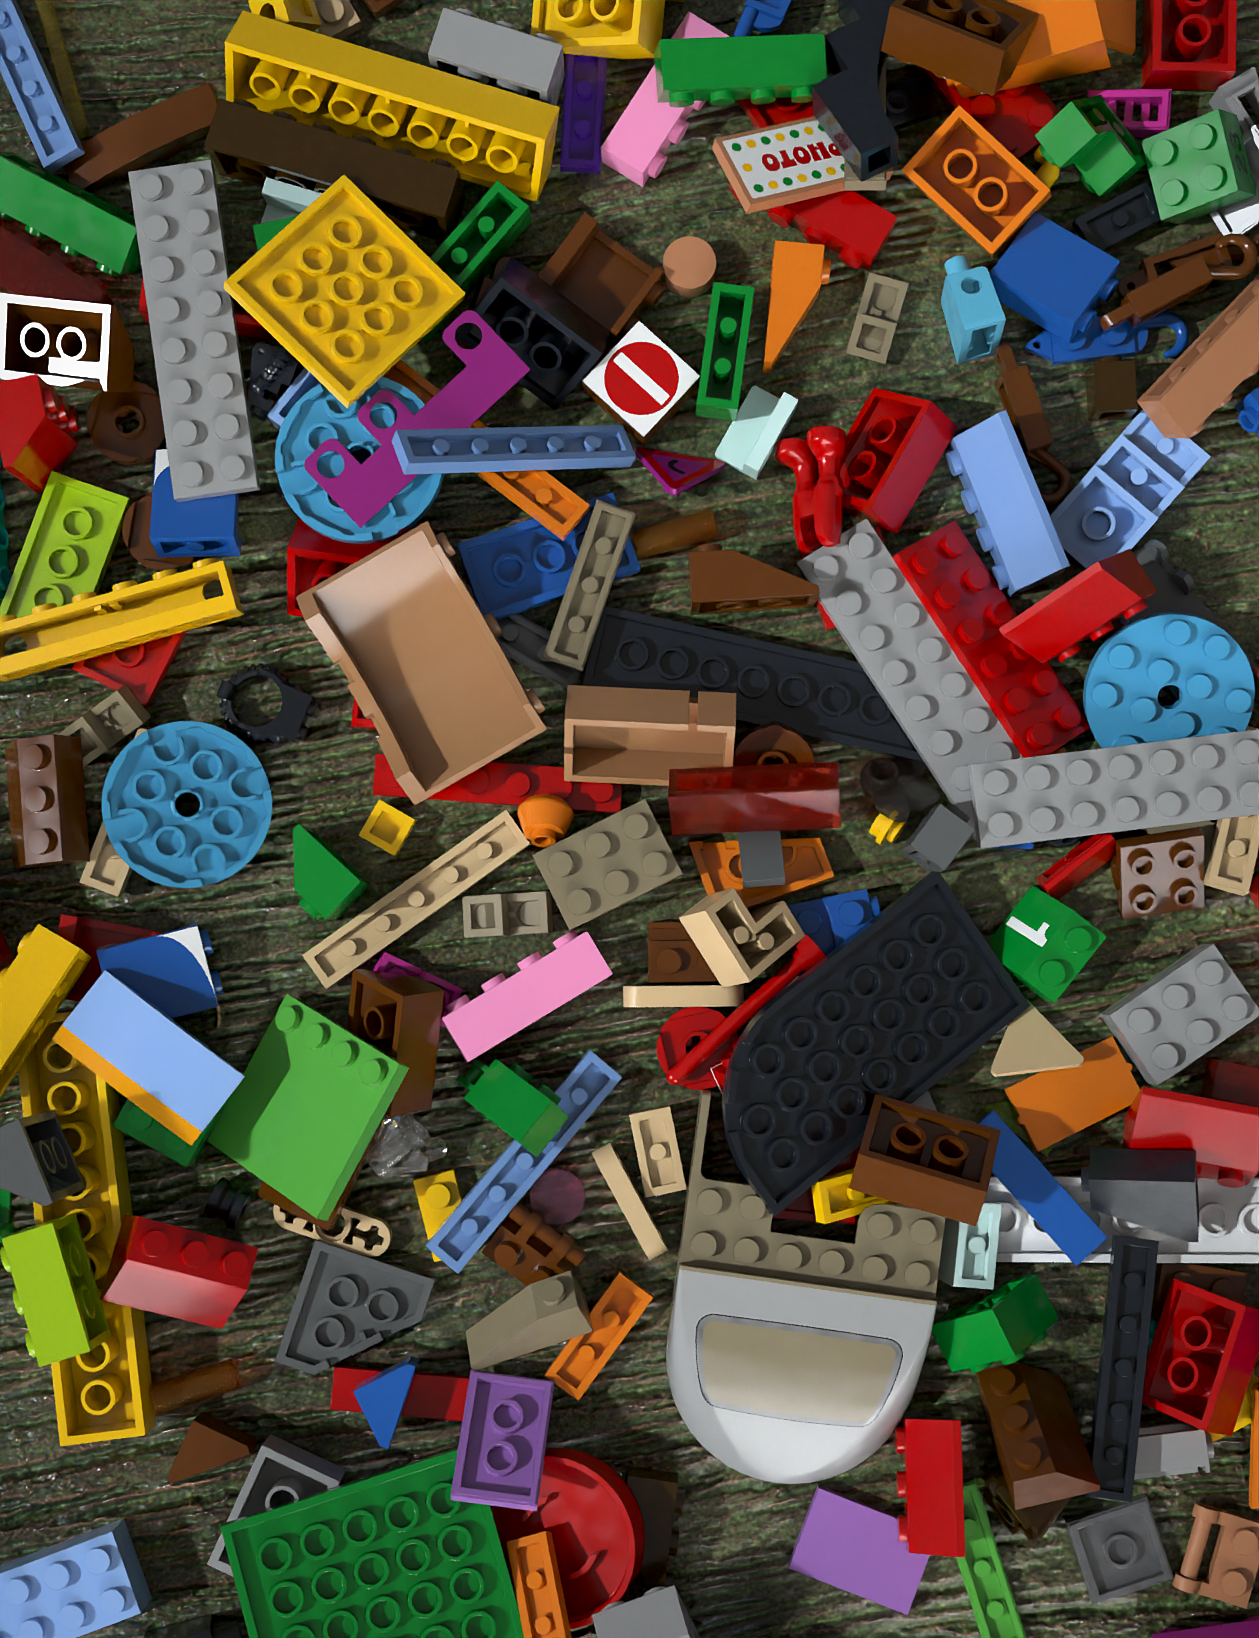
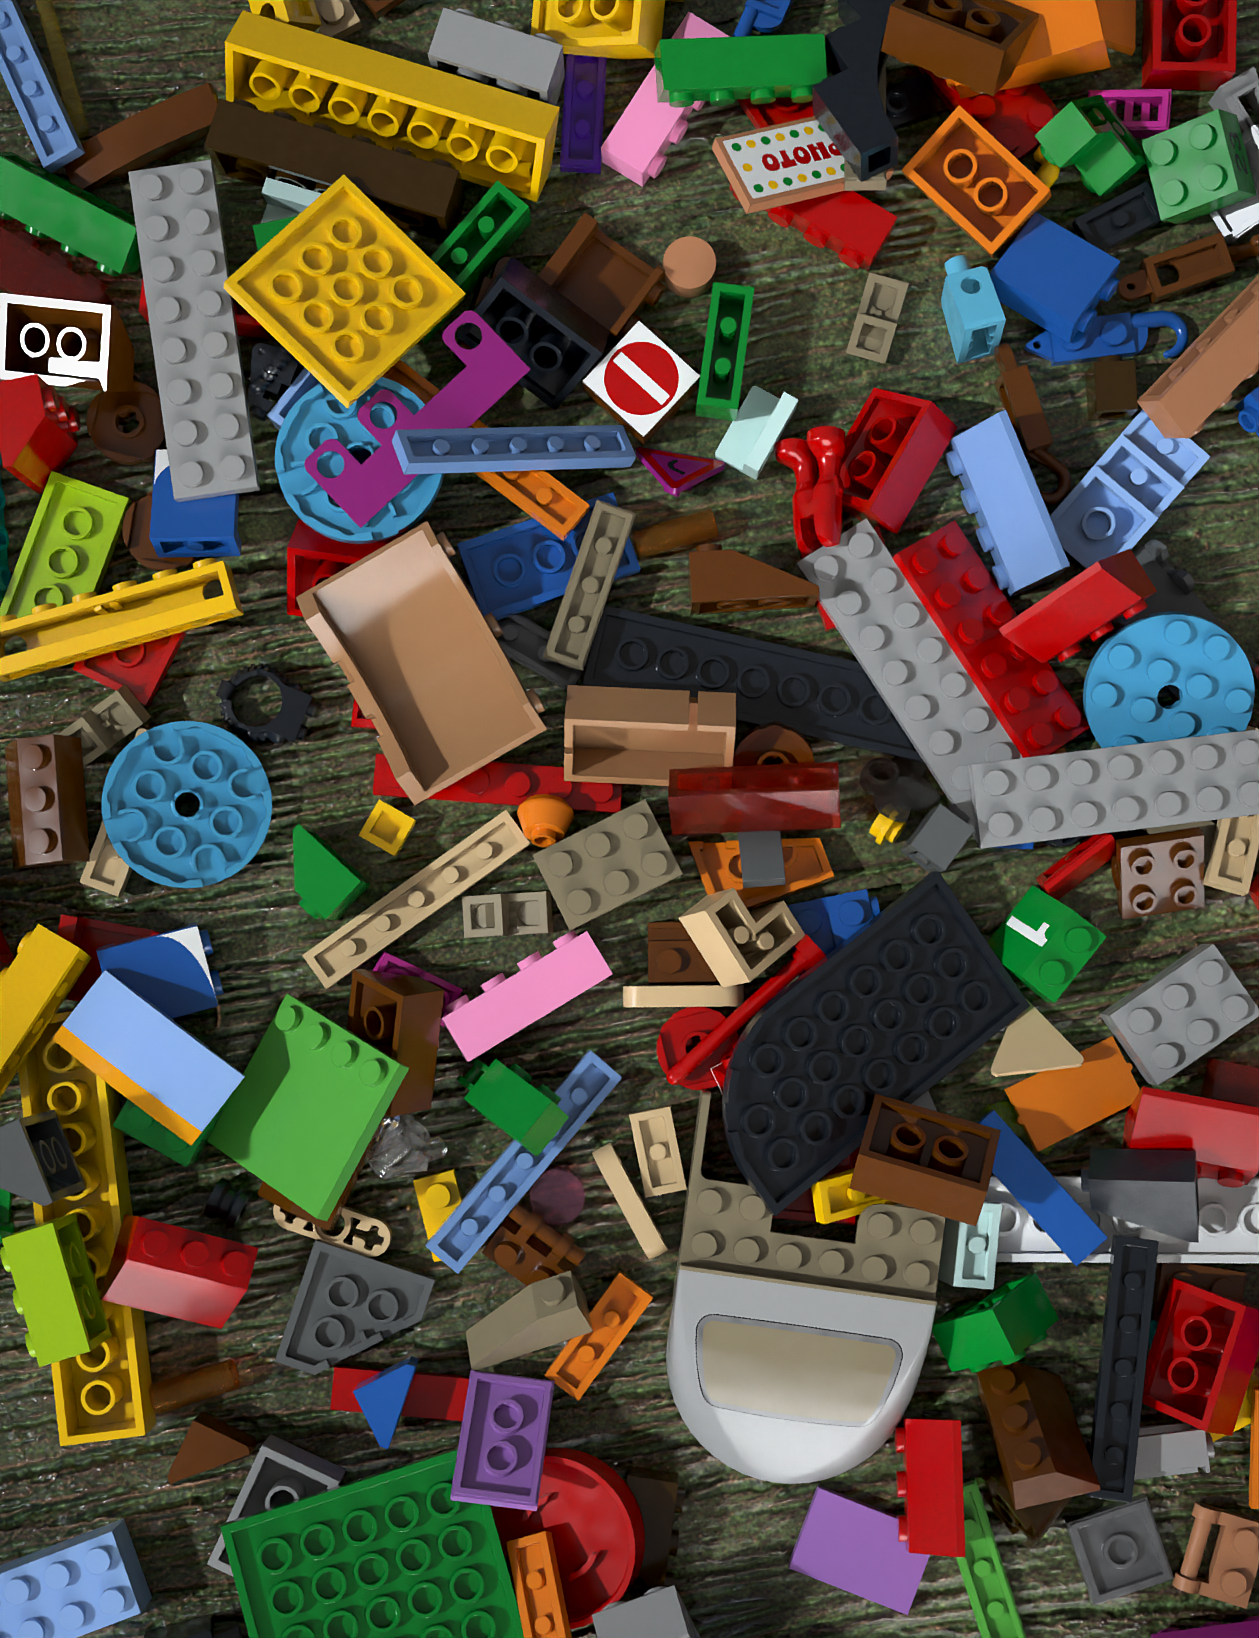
(794, 287): orange slope -> none
(1179, 285): reddish brown piece -> none

